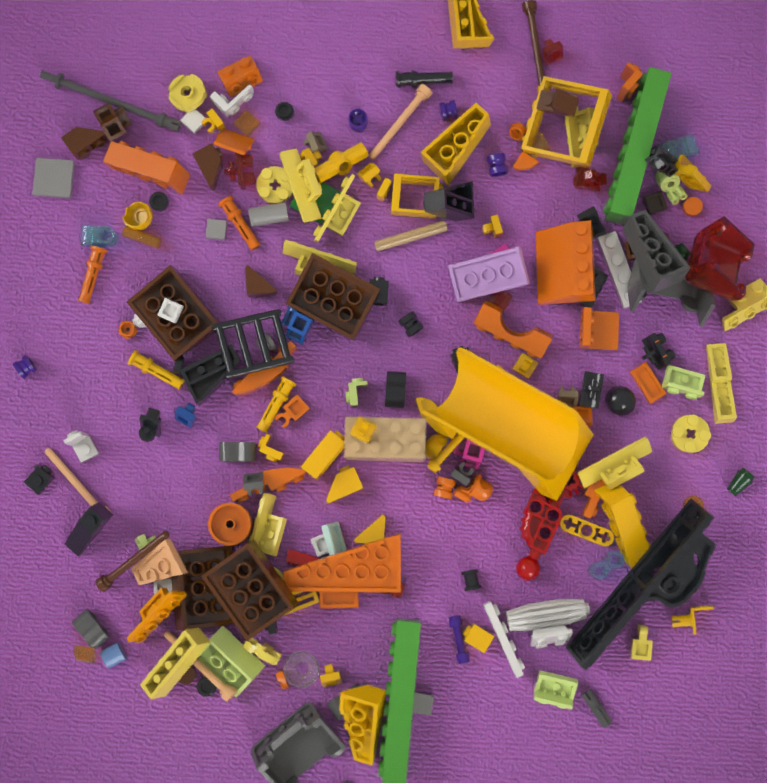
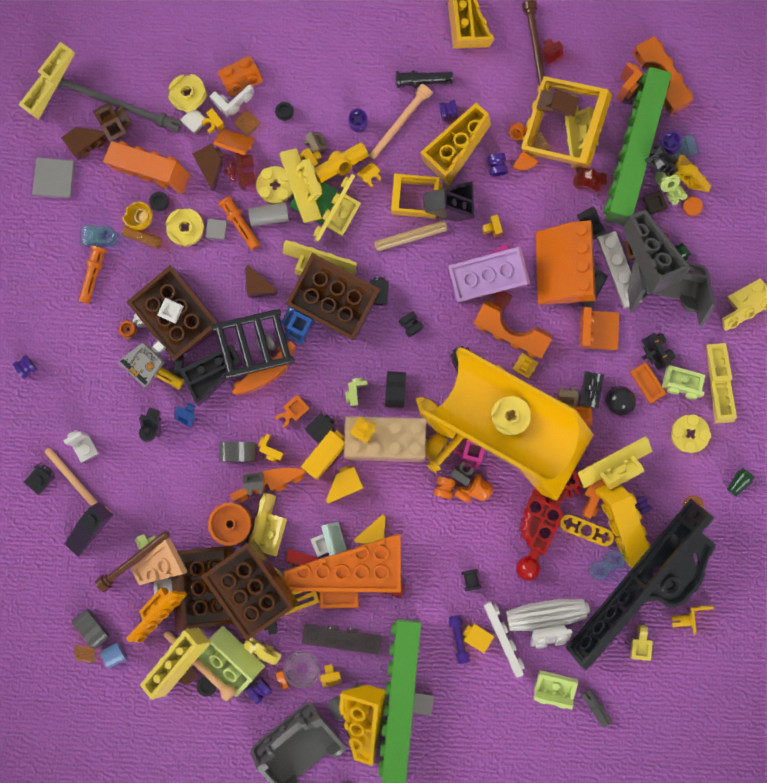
(44, 87): none -> light yellow slope
(144, 362): none -> light grey torso
(174, 228): none -> light yellow plate
(258, 690): none -> dark purple wheel
(280, 395): yellow pin -> none
(320, 427): none -> black brick
(341, 639): none -> clear smoke bracket
(384, 189): yellow tile -> none
(500, 418): none -> light yellow plate
(642, 505): none -> dark purple wheel
(652, 54): none -> orange arch
(671, 138): none -> dark purple wheel
(717, 259): clear red windscreen -> none

